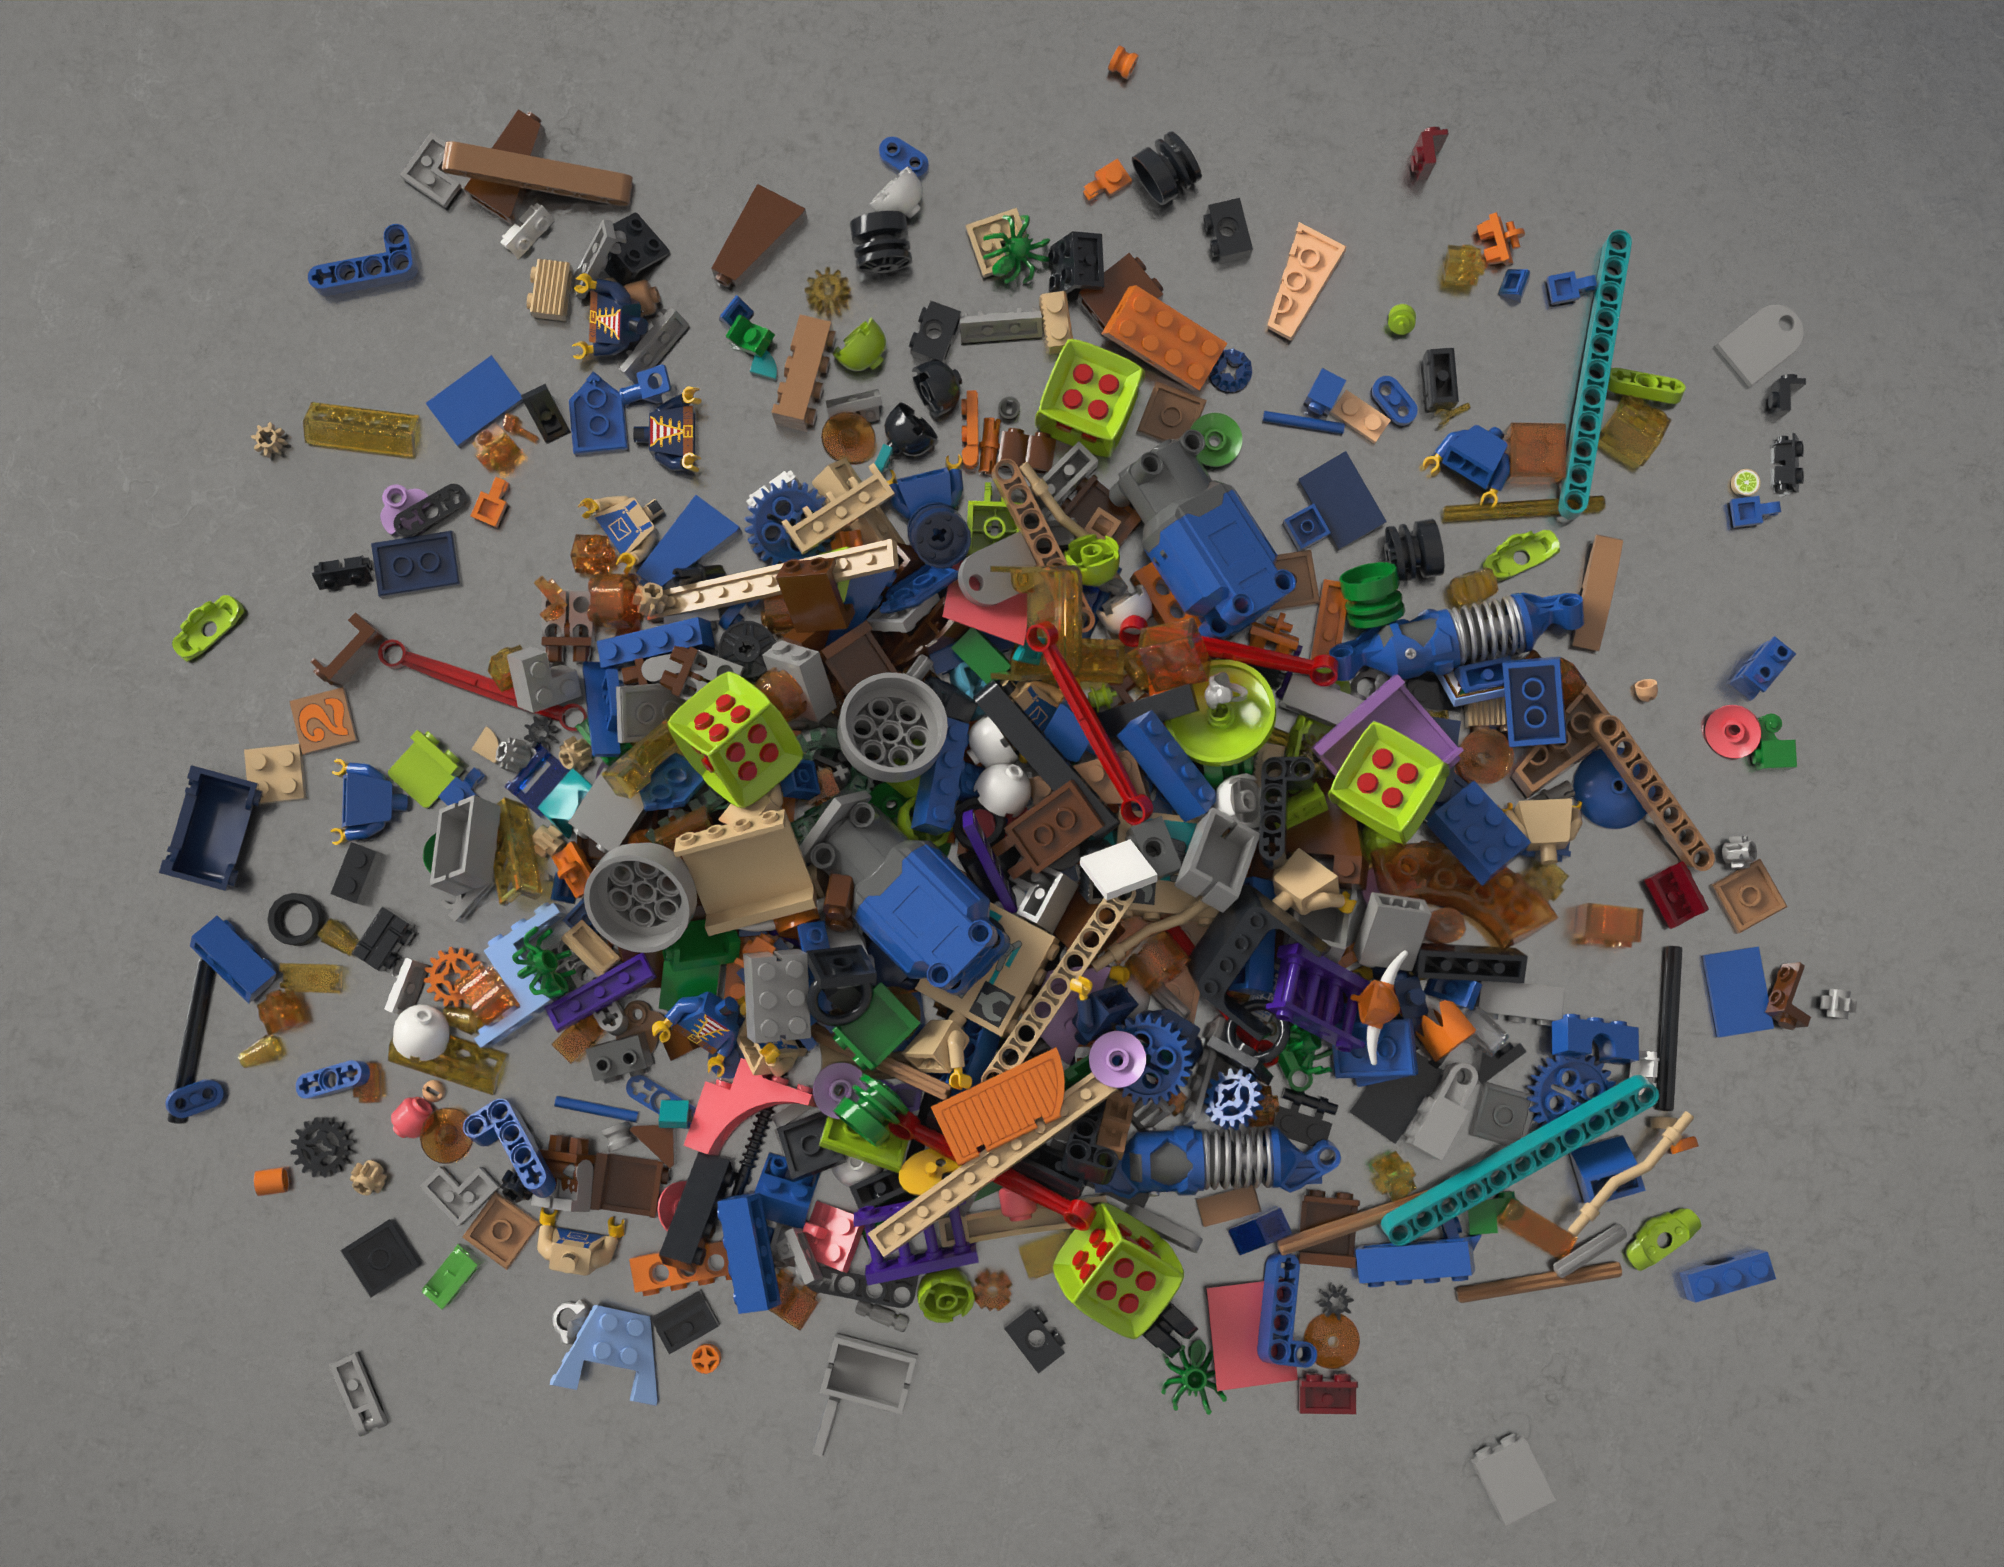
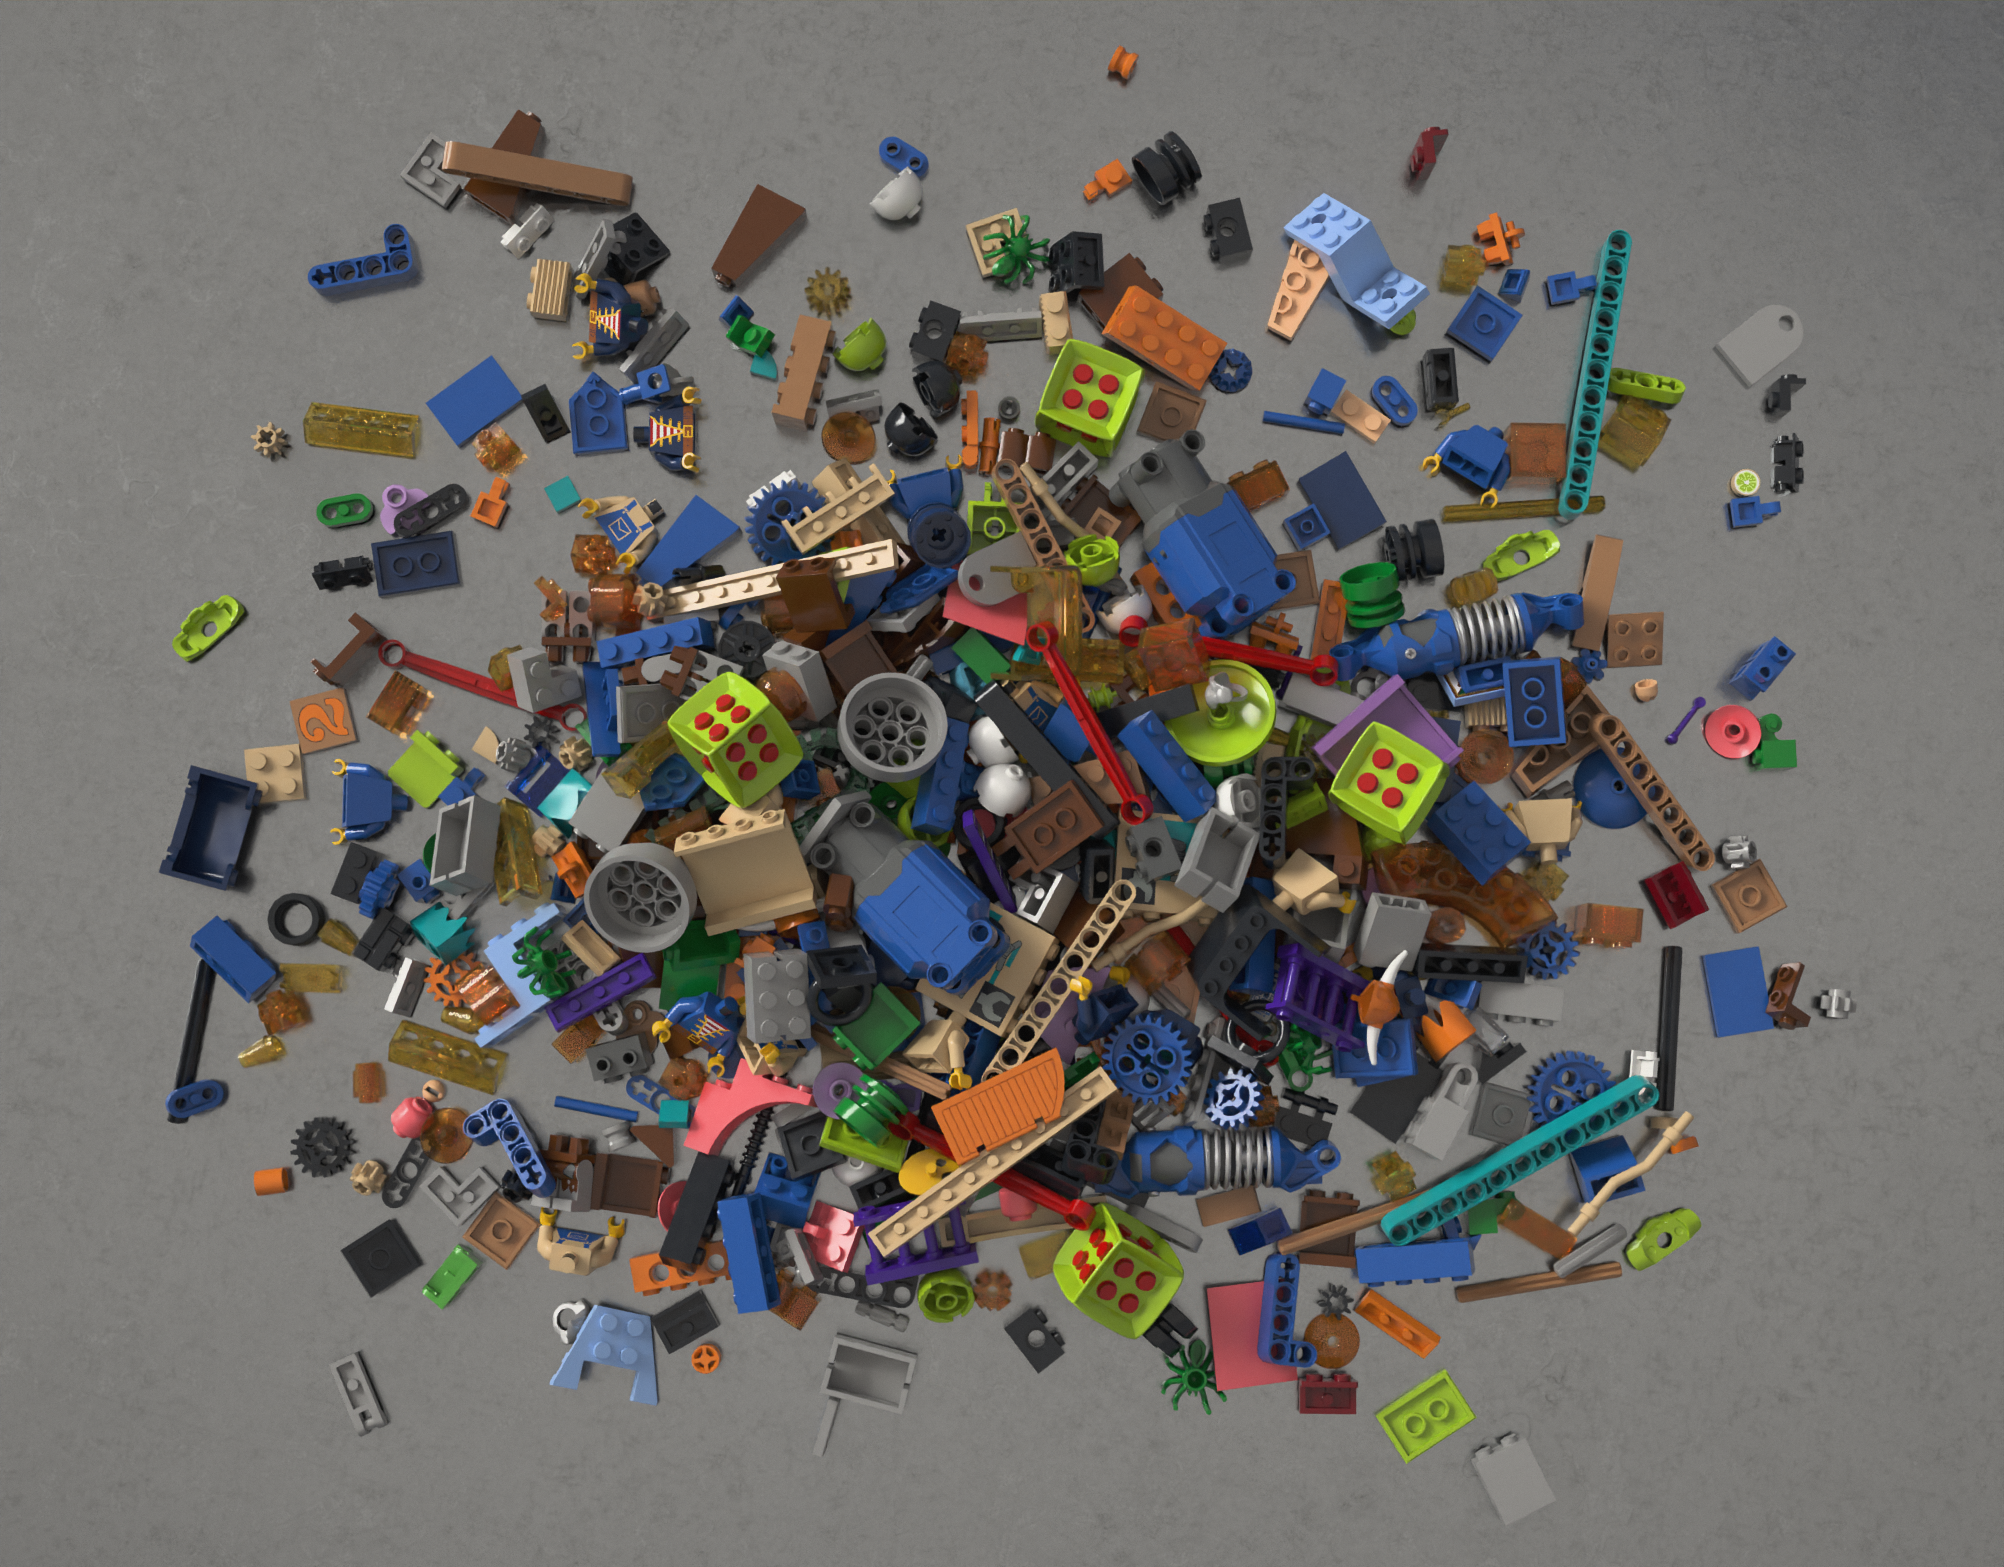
(322, 1076): blue beam -> none
(345, 510): none -> green plate
(378, 889): none -> blue gear
(392, 1185): none -> black beam
(398, 703): none -> clear orange brick
(417, 881): none -> blue brick
(421, 1032): white cylinder -> none
(441, 936): none -> teal piece
(510, 425): clear orange hand -> none
(562, 494): none -> teal tile
(677, 382): none -> light grey piece
(683, 1078): none -> clear orange brick
(881, 242): black wheel -> none
(882, 461): teal tile -> none
(967, 353): none -> clear orange brick
(1117, 1044): lavender dish -> none
(1118, 869): white tile -> none
(1226, 431): bright green dish -> none
(1260, 485): none -> clear orange brick
(1356, 260): none -> light blue bracket
(1397, 1323): none -> orange plate
(1425, 1416): none -> lime tile
(1484, 323): none -> blue plate
(1553, 961): none -> blue gear
(1584, 667): none -> blue plant
(1615, 1040): blue arch -> none
(1635, 639): none -> medium nougat hinge
(1698, 703): none -> dark purple hinge
(1719, 1279): blue arch -> none

